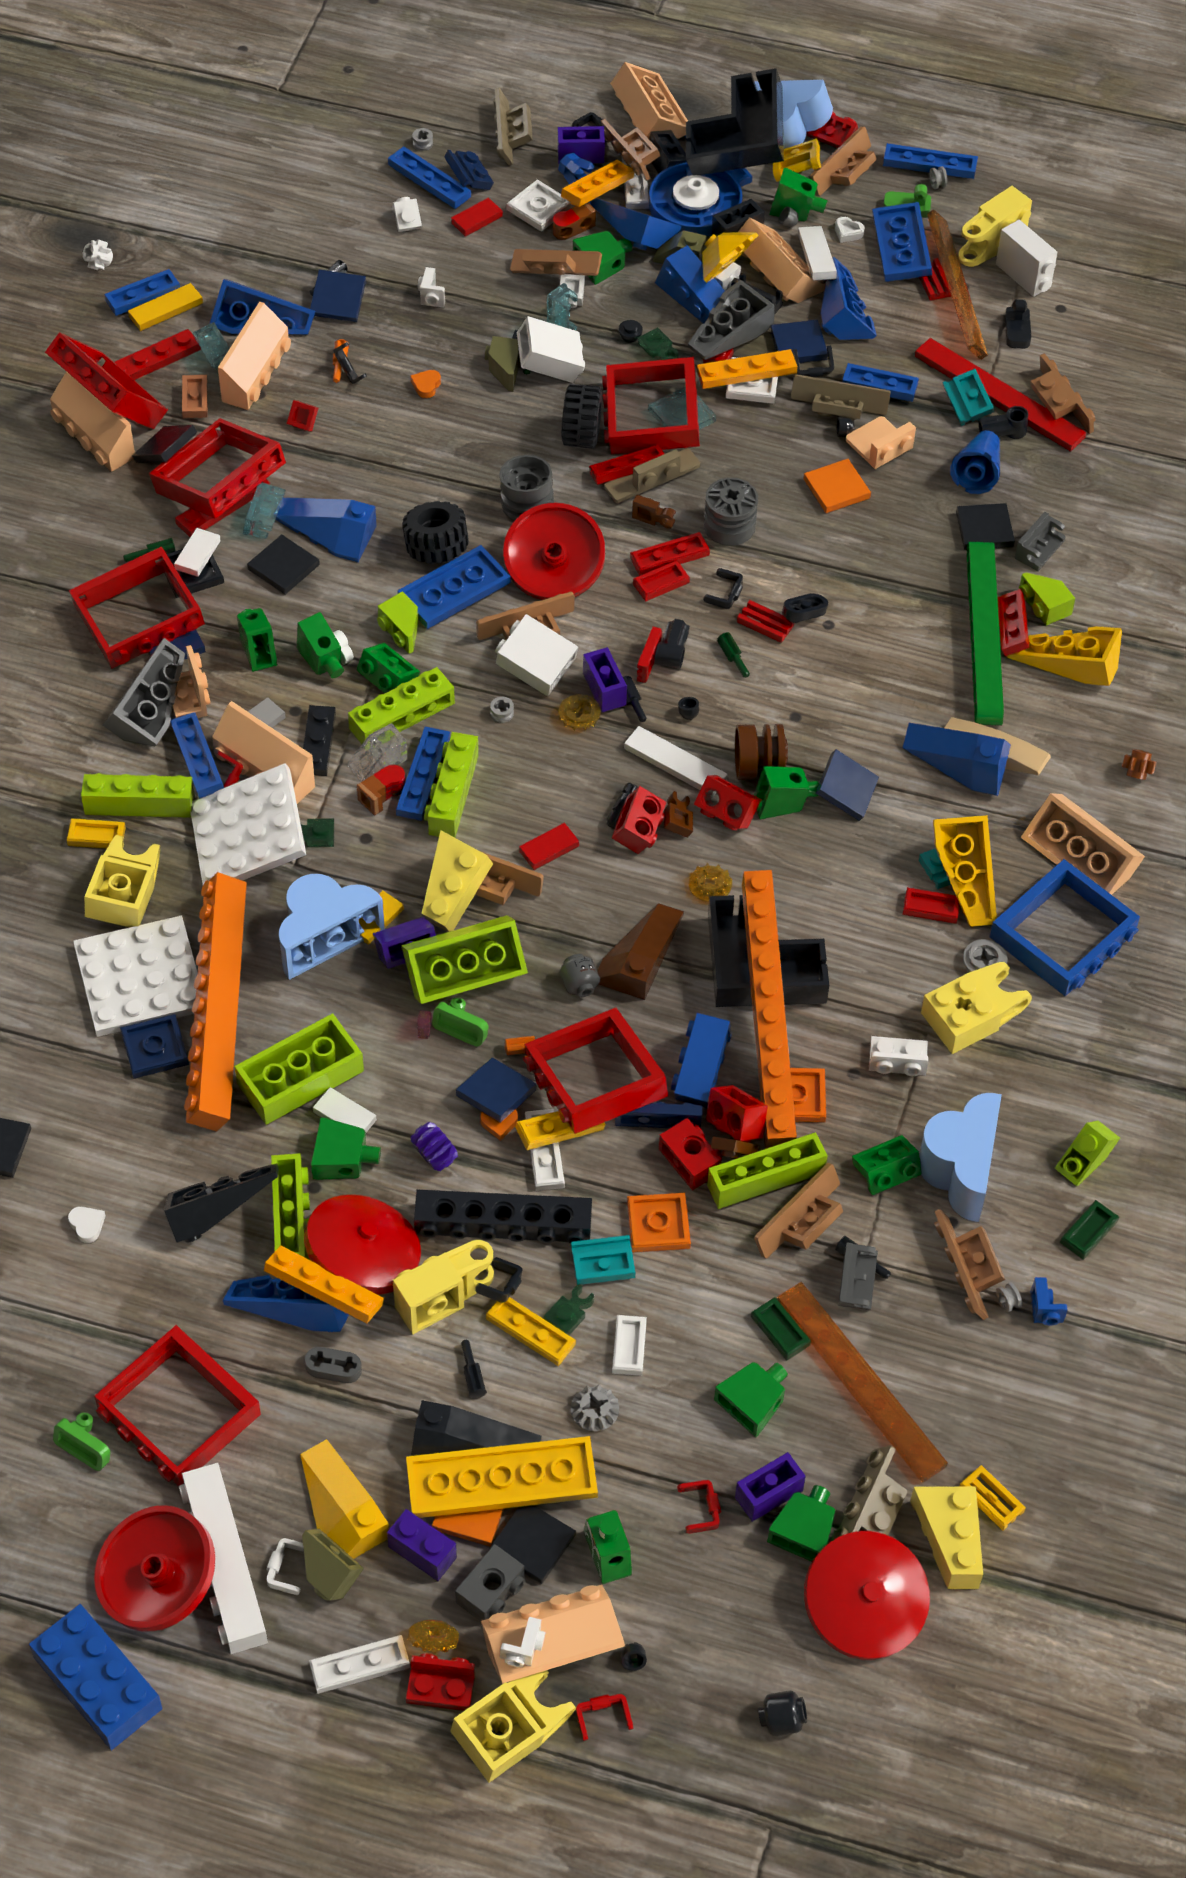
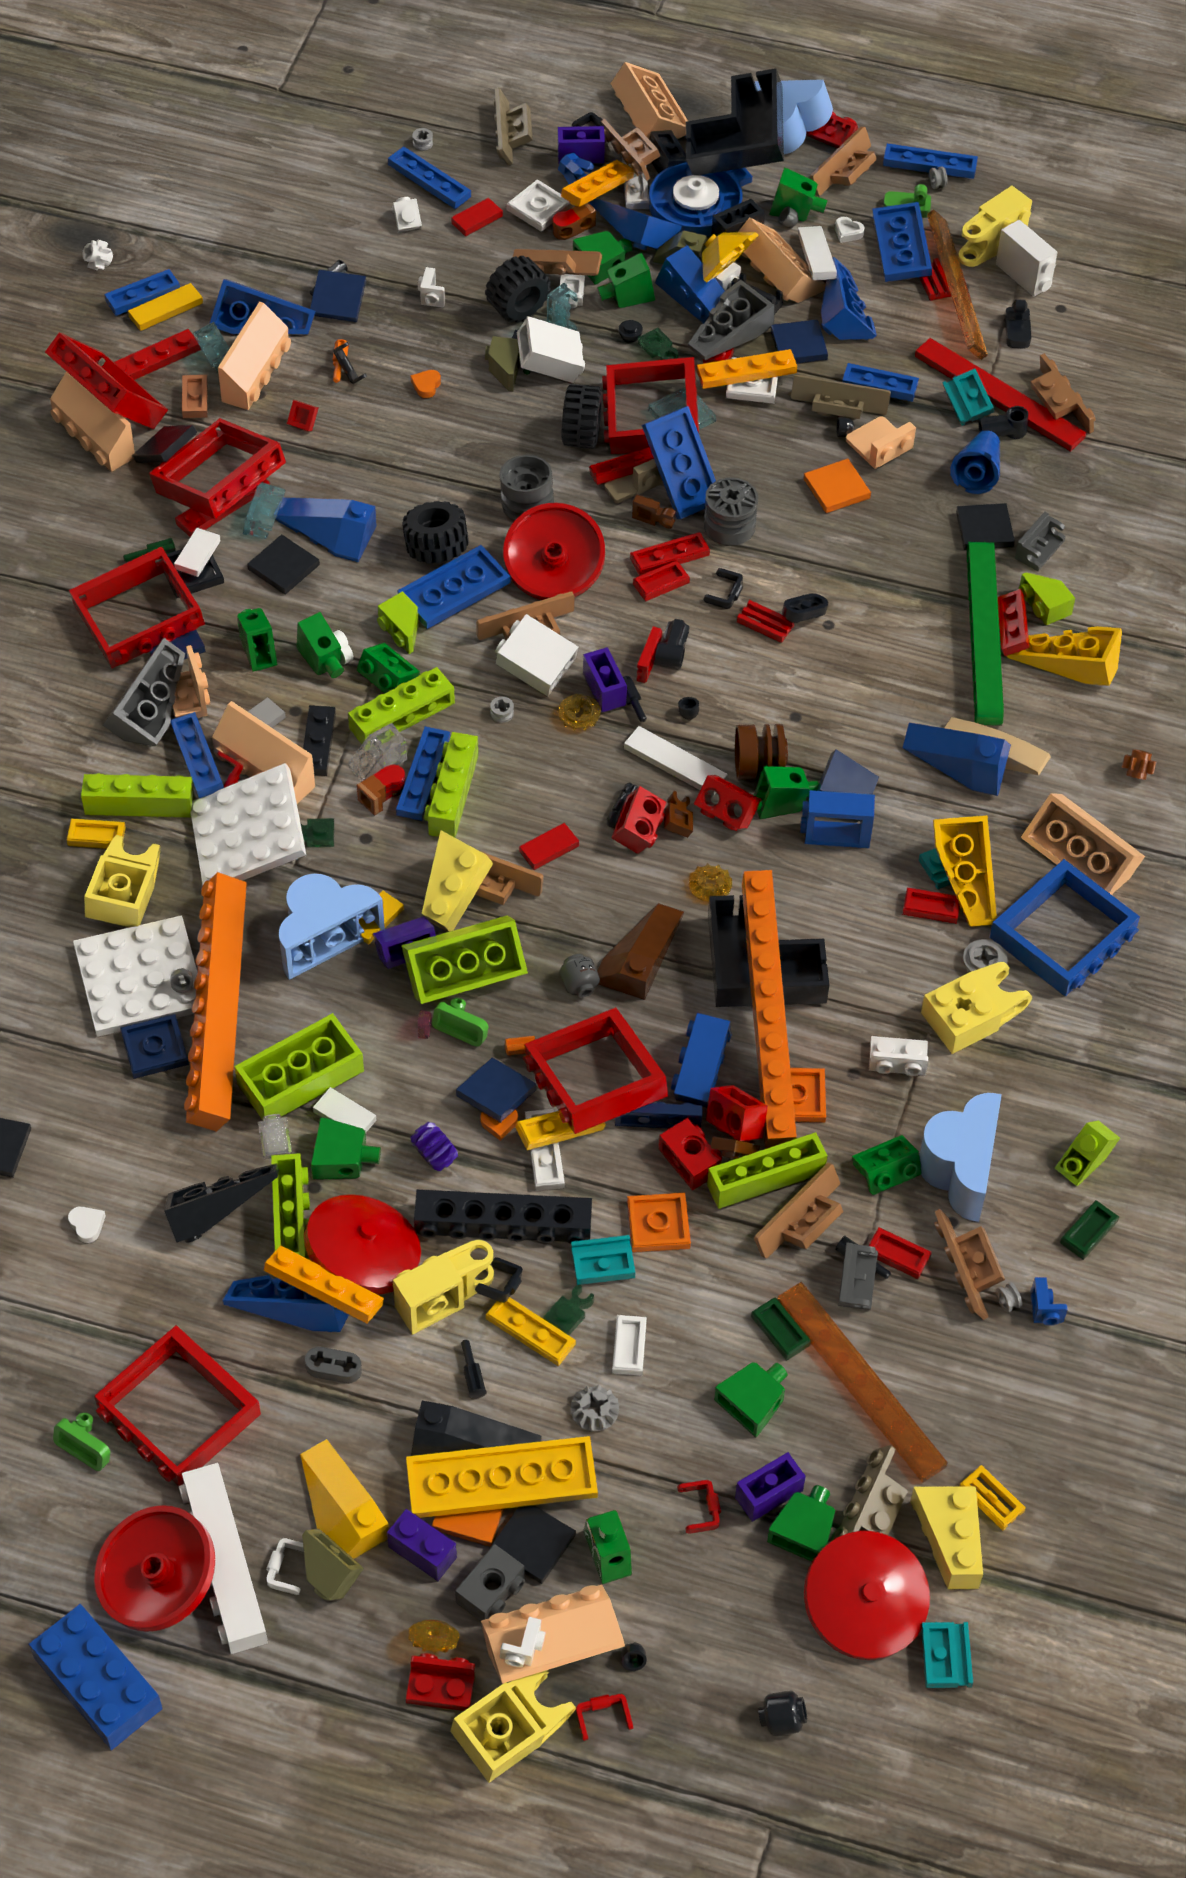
(175, 980): none -> dark grey hinge
(274, 1136): none -> clear slope
(359, 1664): white tile -> none
(469, 169): dark blue plate -> none
(517, 288): none -> black tyre
(629, 283): none -> green torso
(680, 460): none -> blue plate
(732, 652): dark green axle -> none
(799, 158): yellow plate -> none
(817, 371): black piece -> none
(838, 806): none -> blue window
(900, 1253): none -> red tile
(946, 1655): none -> teal plate

